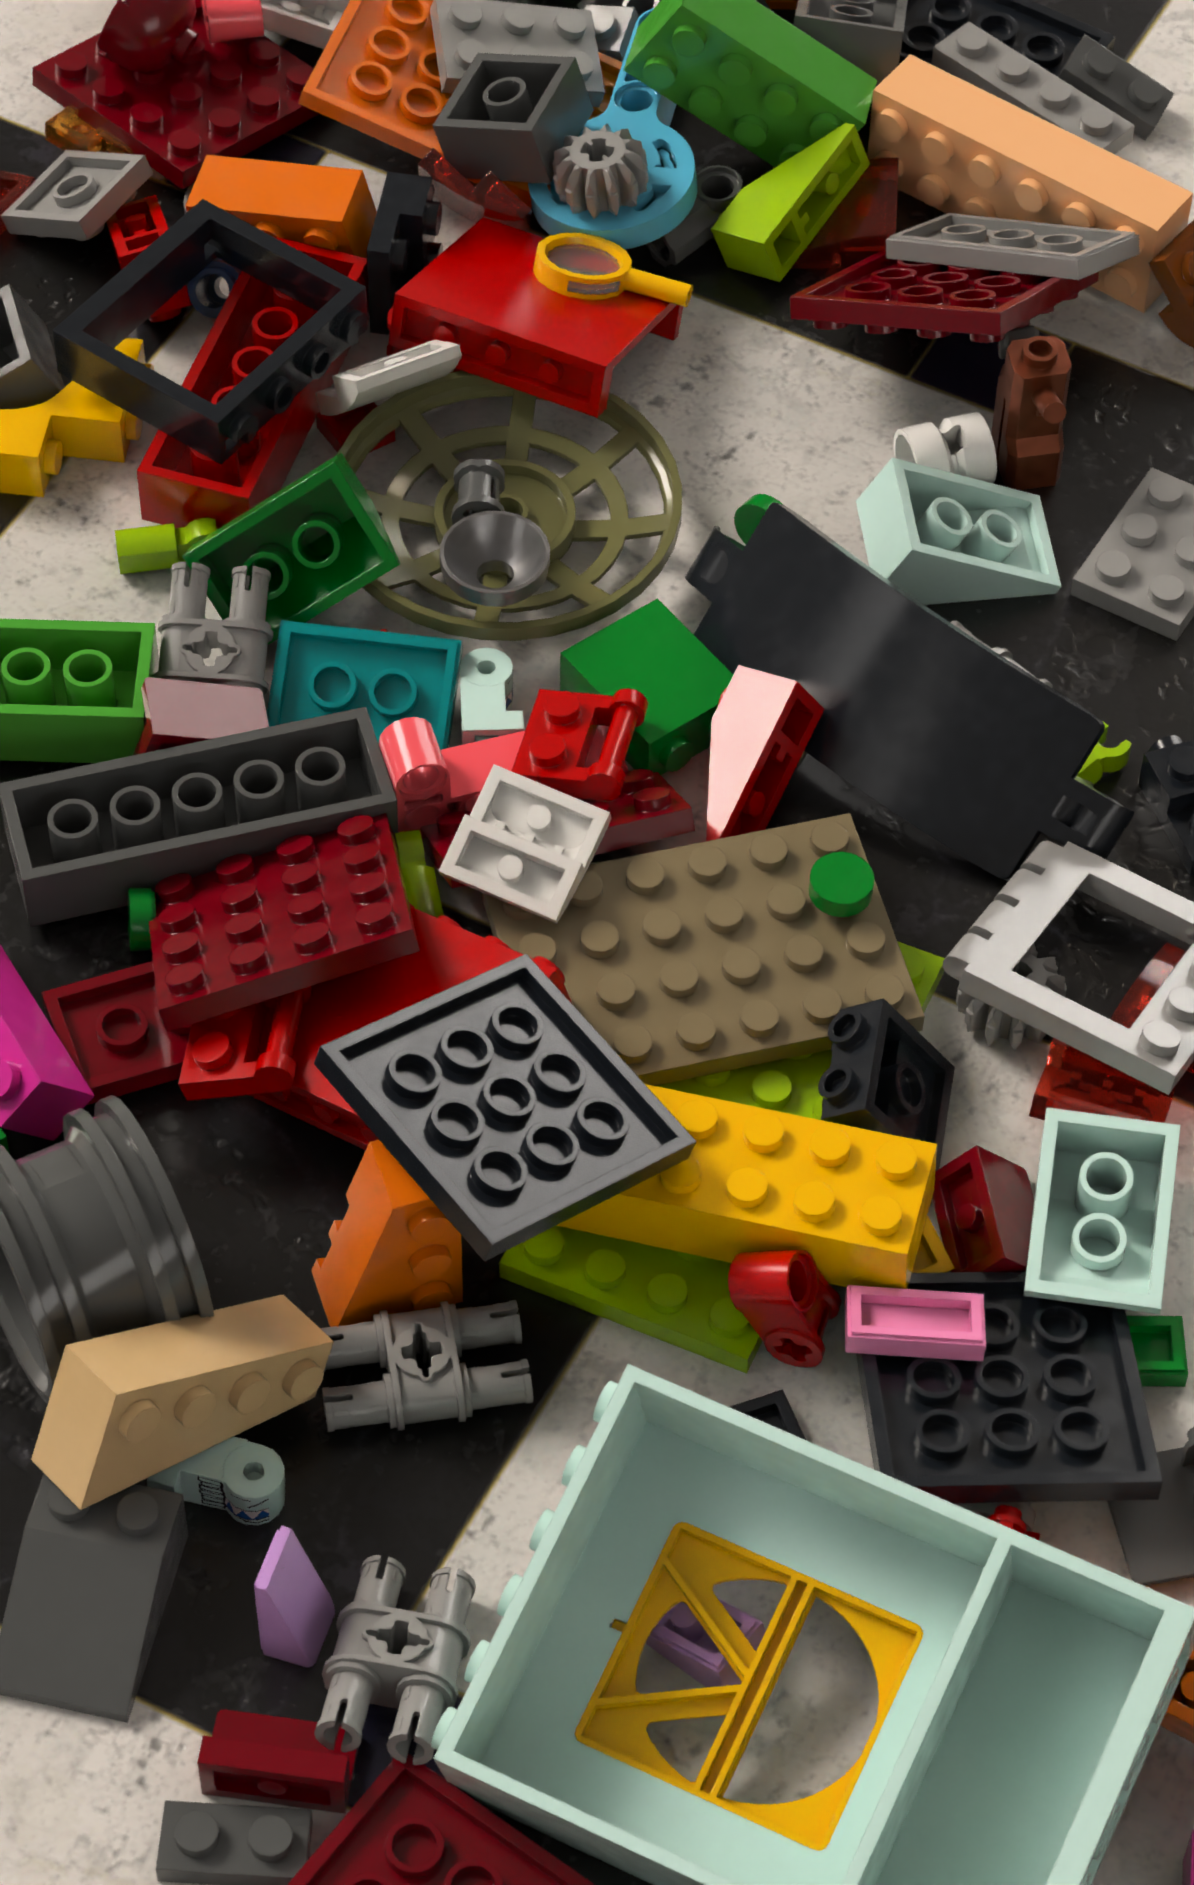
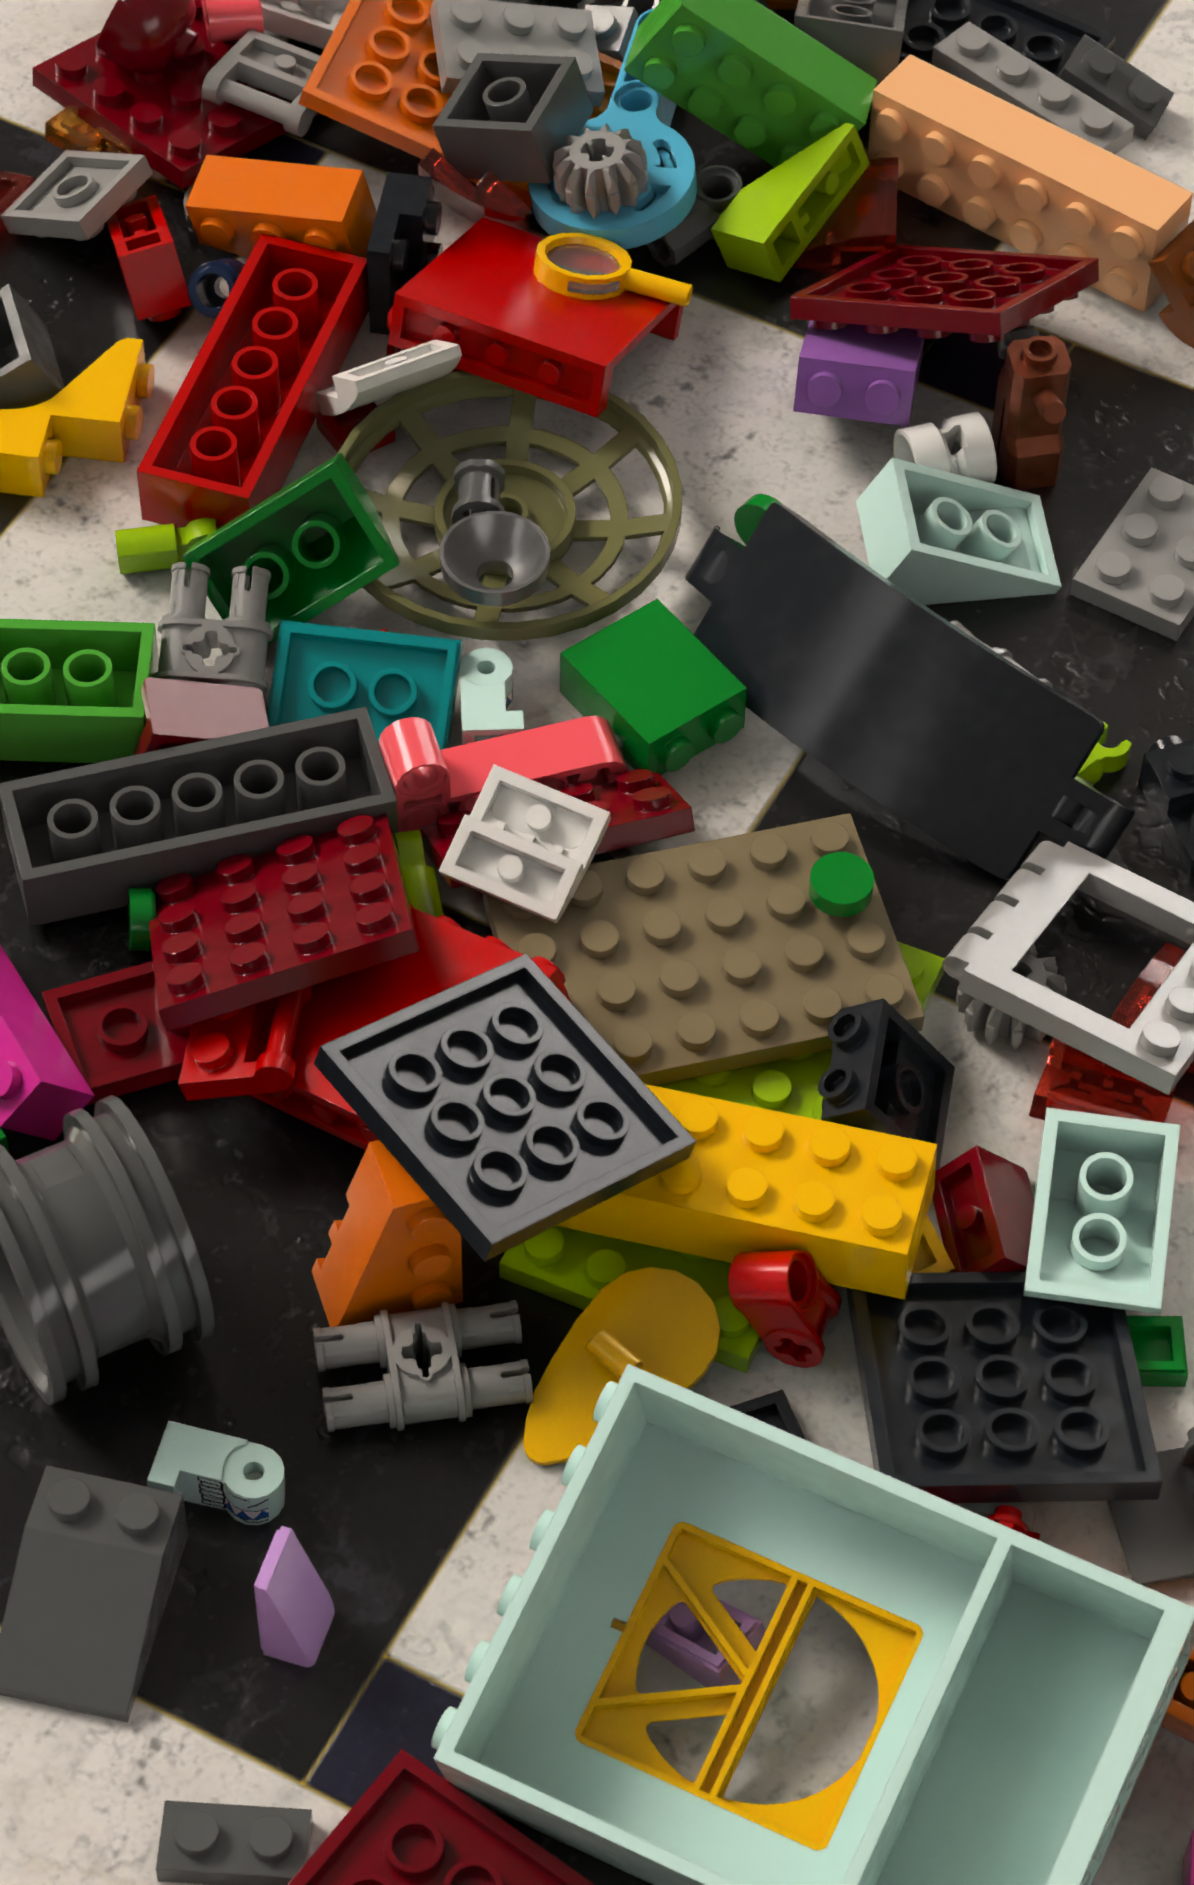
(90, 334): black window -> none
(172, 1391): tan wedge -> none
(265, 65): none -> light grey plate
(274, 1762): dark red panel -> none
(396, 1659): light grey pin -> none
(562, 735): red plate -> none
(639, 1319): none -> yellow shield
(755, 749): slope -> none
(859, 374): none -> medium lavender brick
(915, 1323): bright pink tile -> none
(1013, 246): light grey tile -> none

